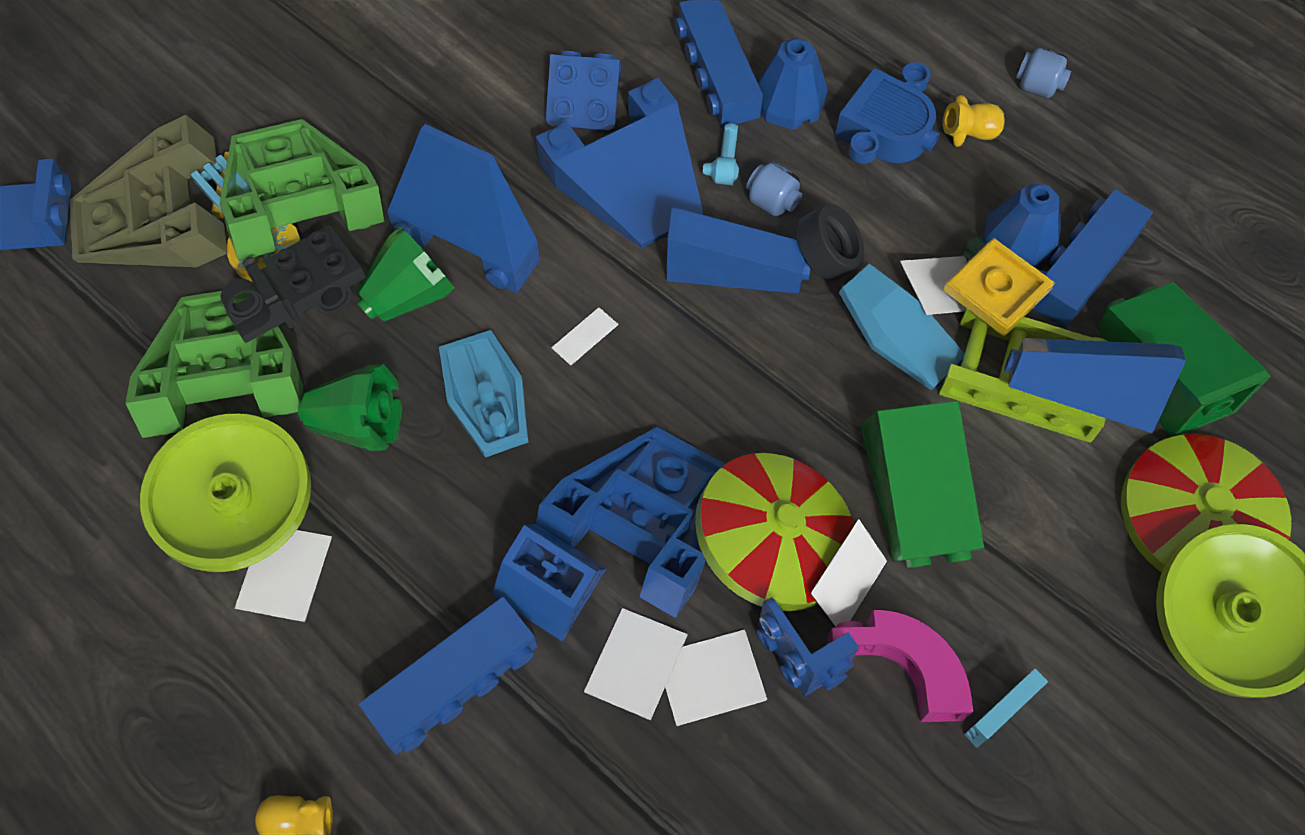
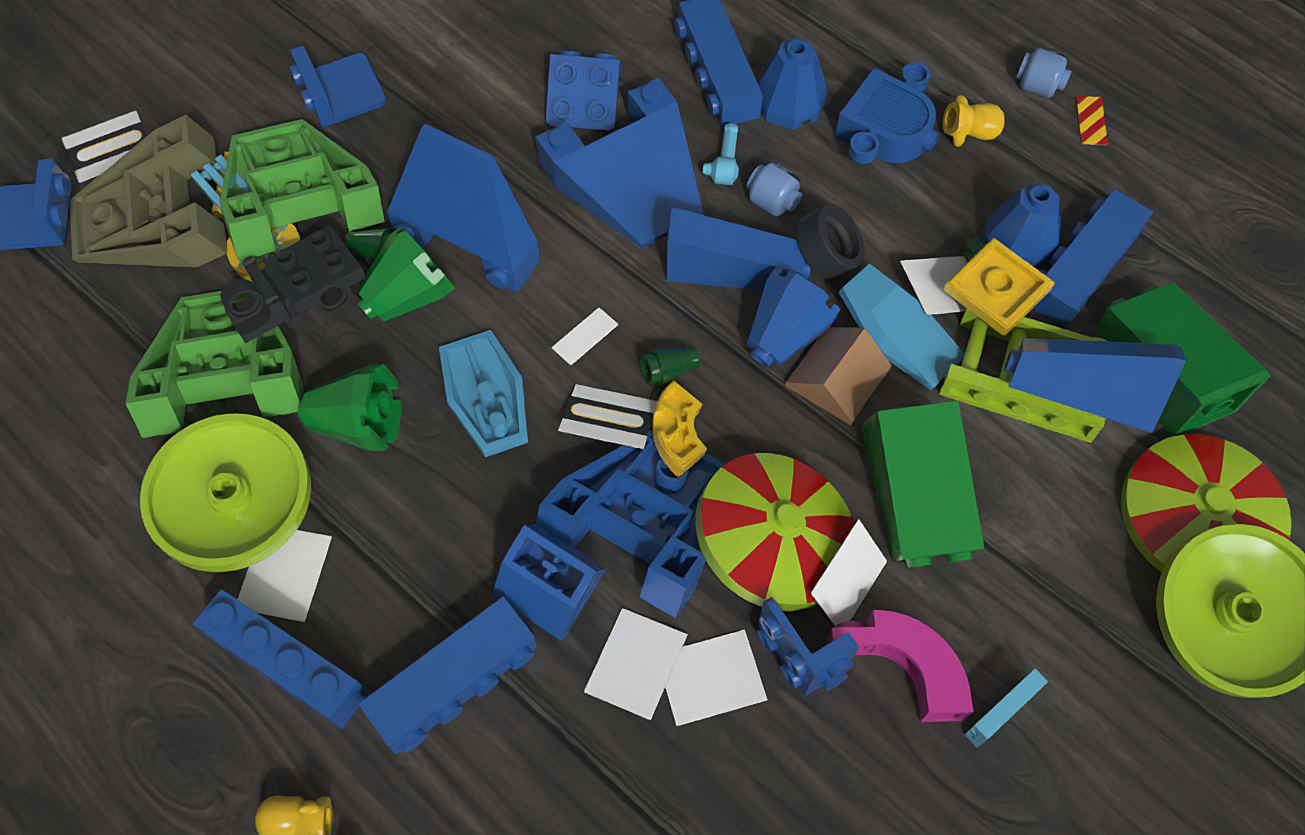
(102, 145): none -> sticker
(281, 659): none -> blue brick
(337, 88): none -> blue bracket
(367, 242): none -> dark green cone
(608, 416): none -> sticker
(666, 364): none -> dark green cone
(675, 430): none -> yellow tile
(788, 318): none -> blue cone
(841, 372): none -> medium nougat slope
(1091, 120): none -> sticker

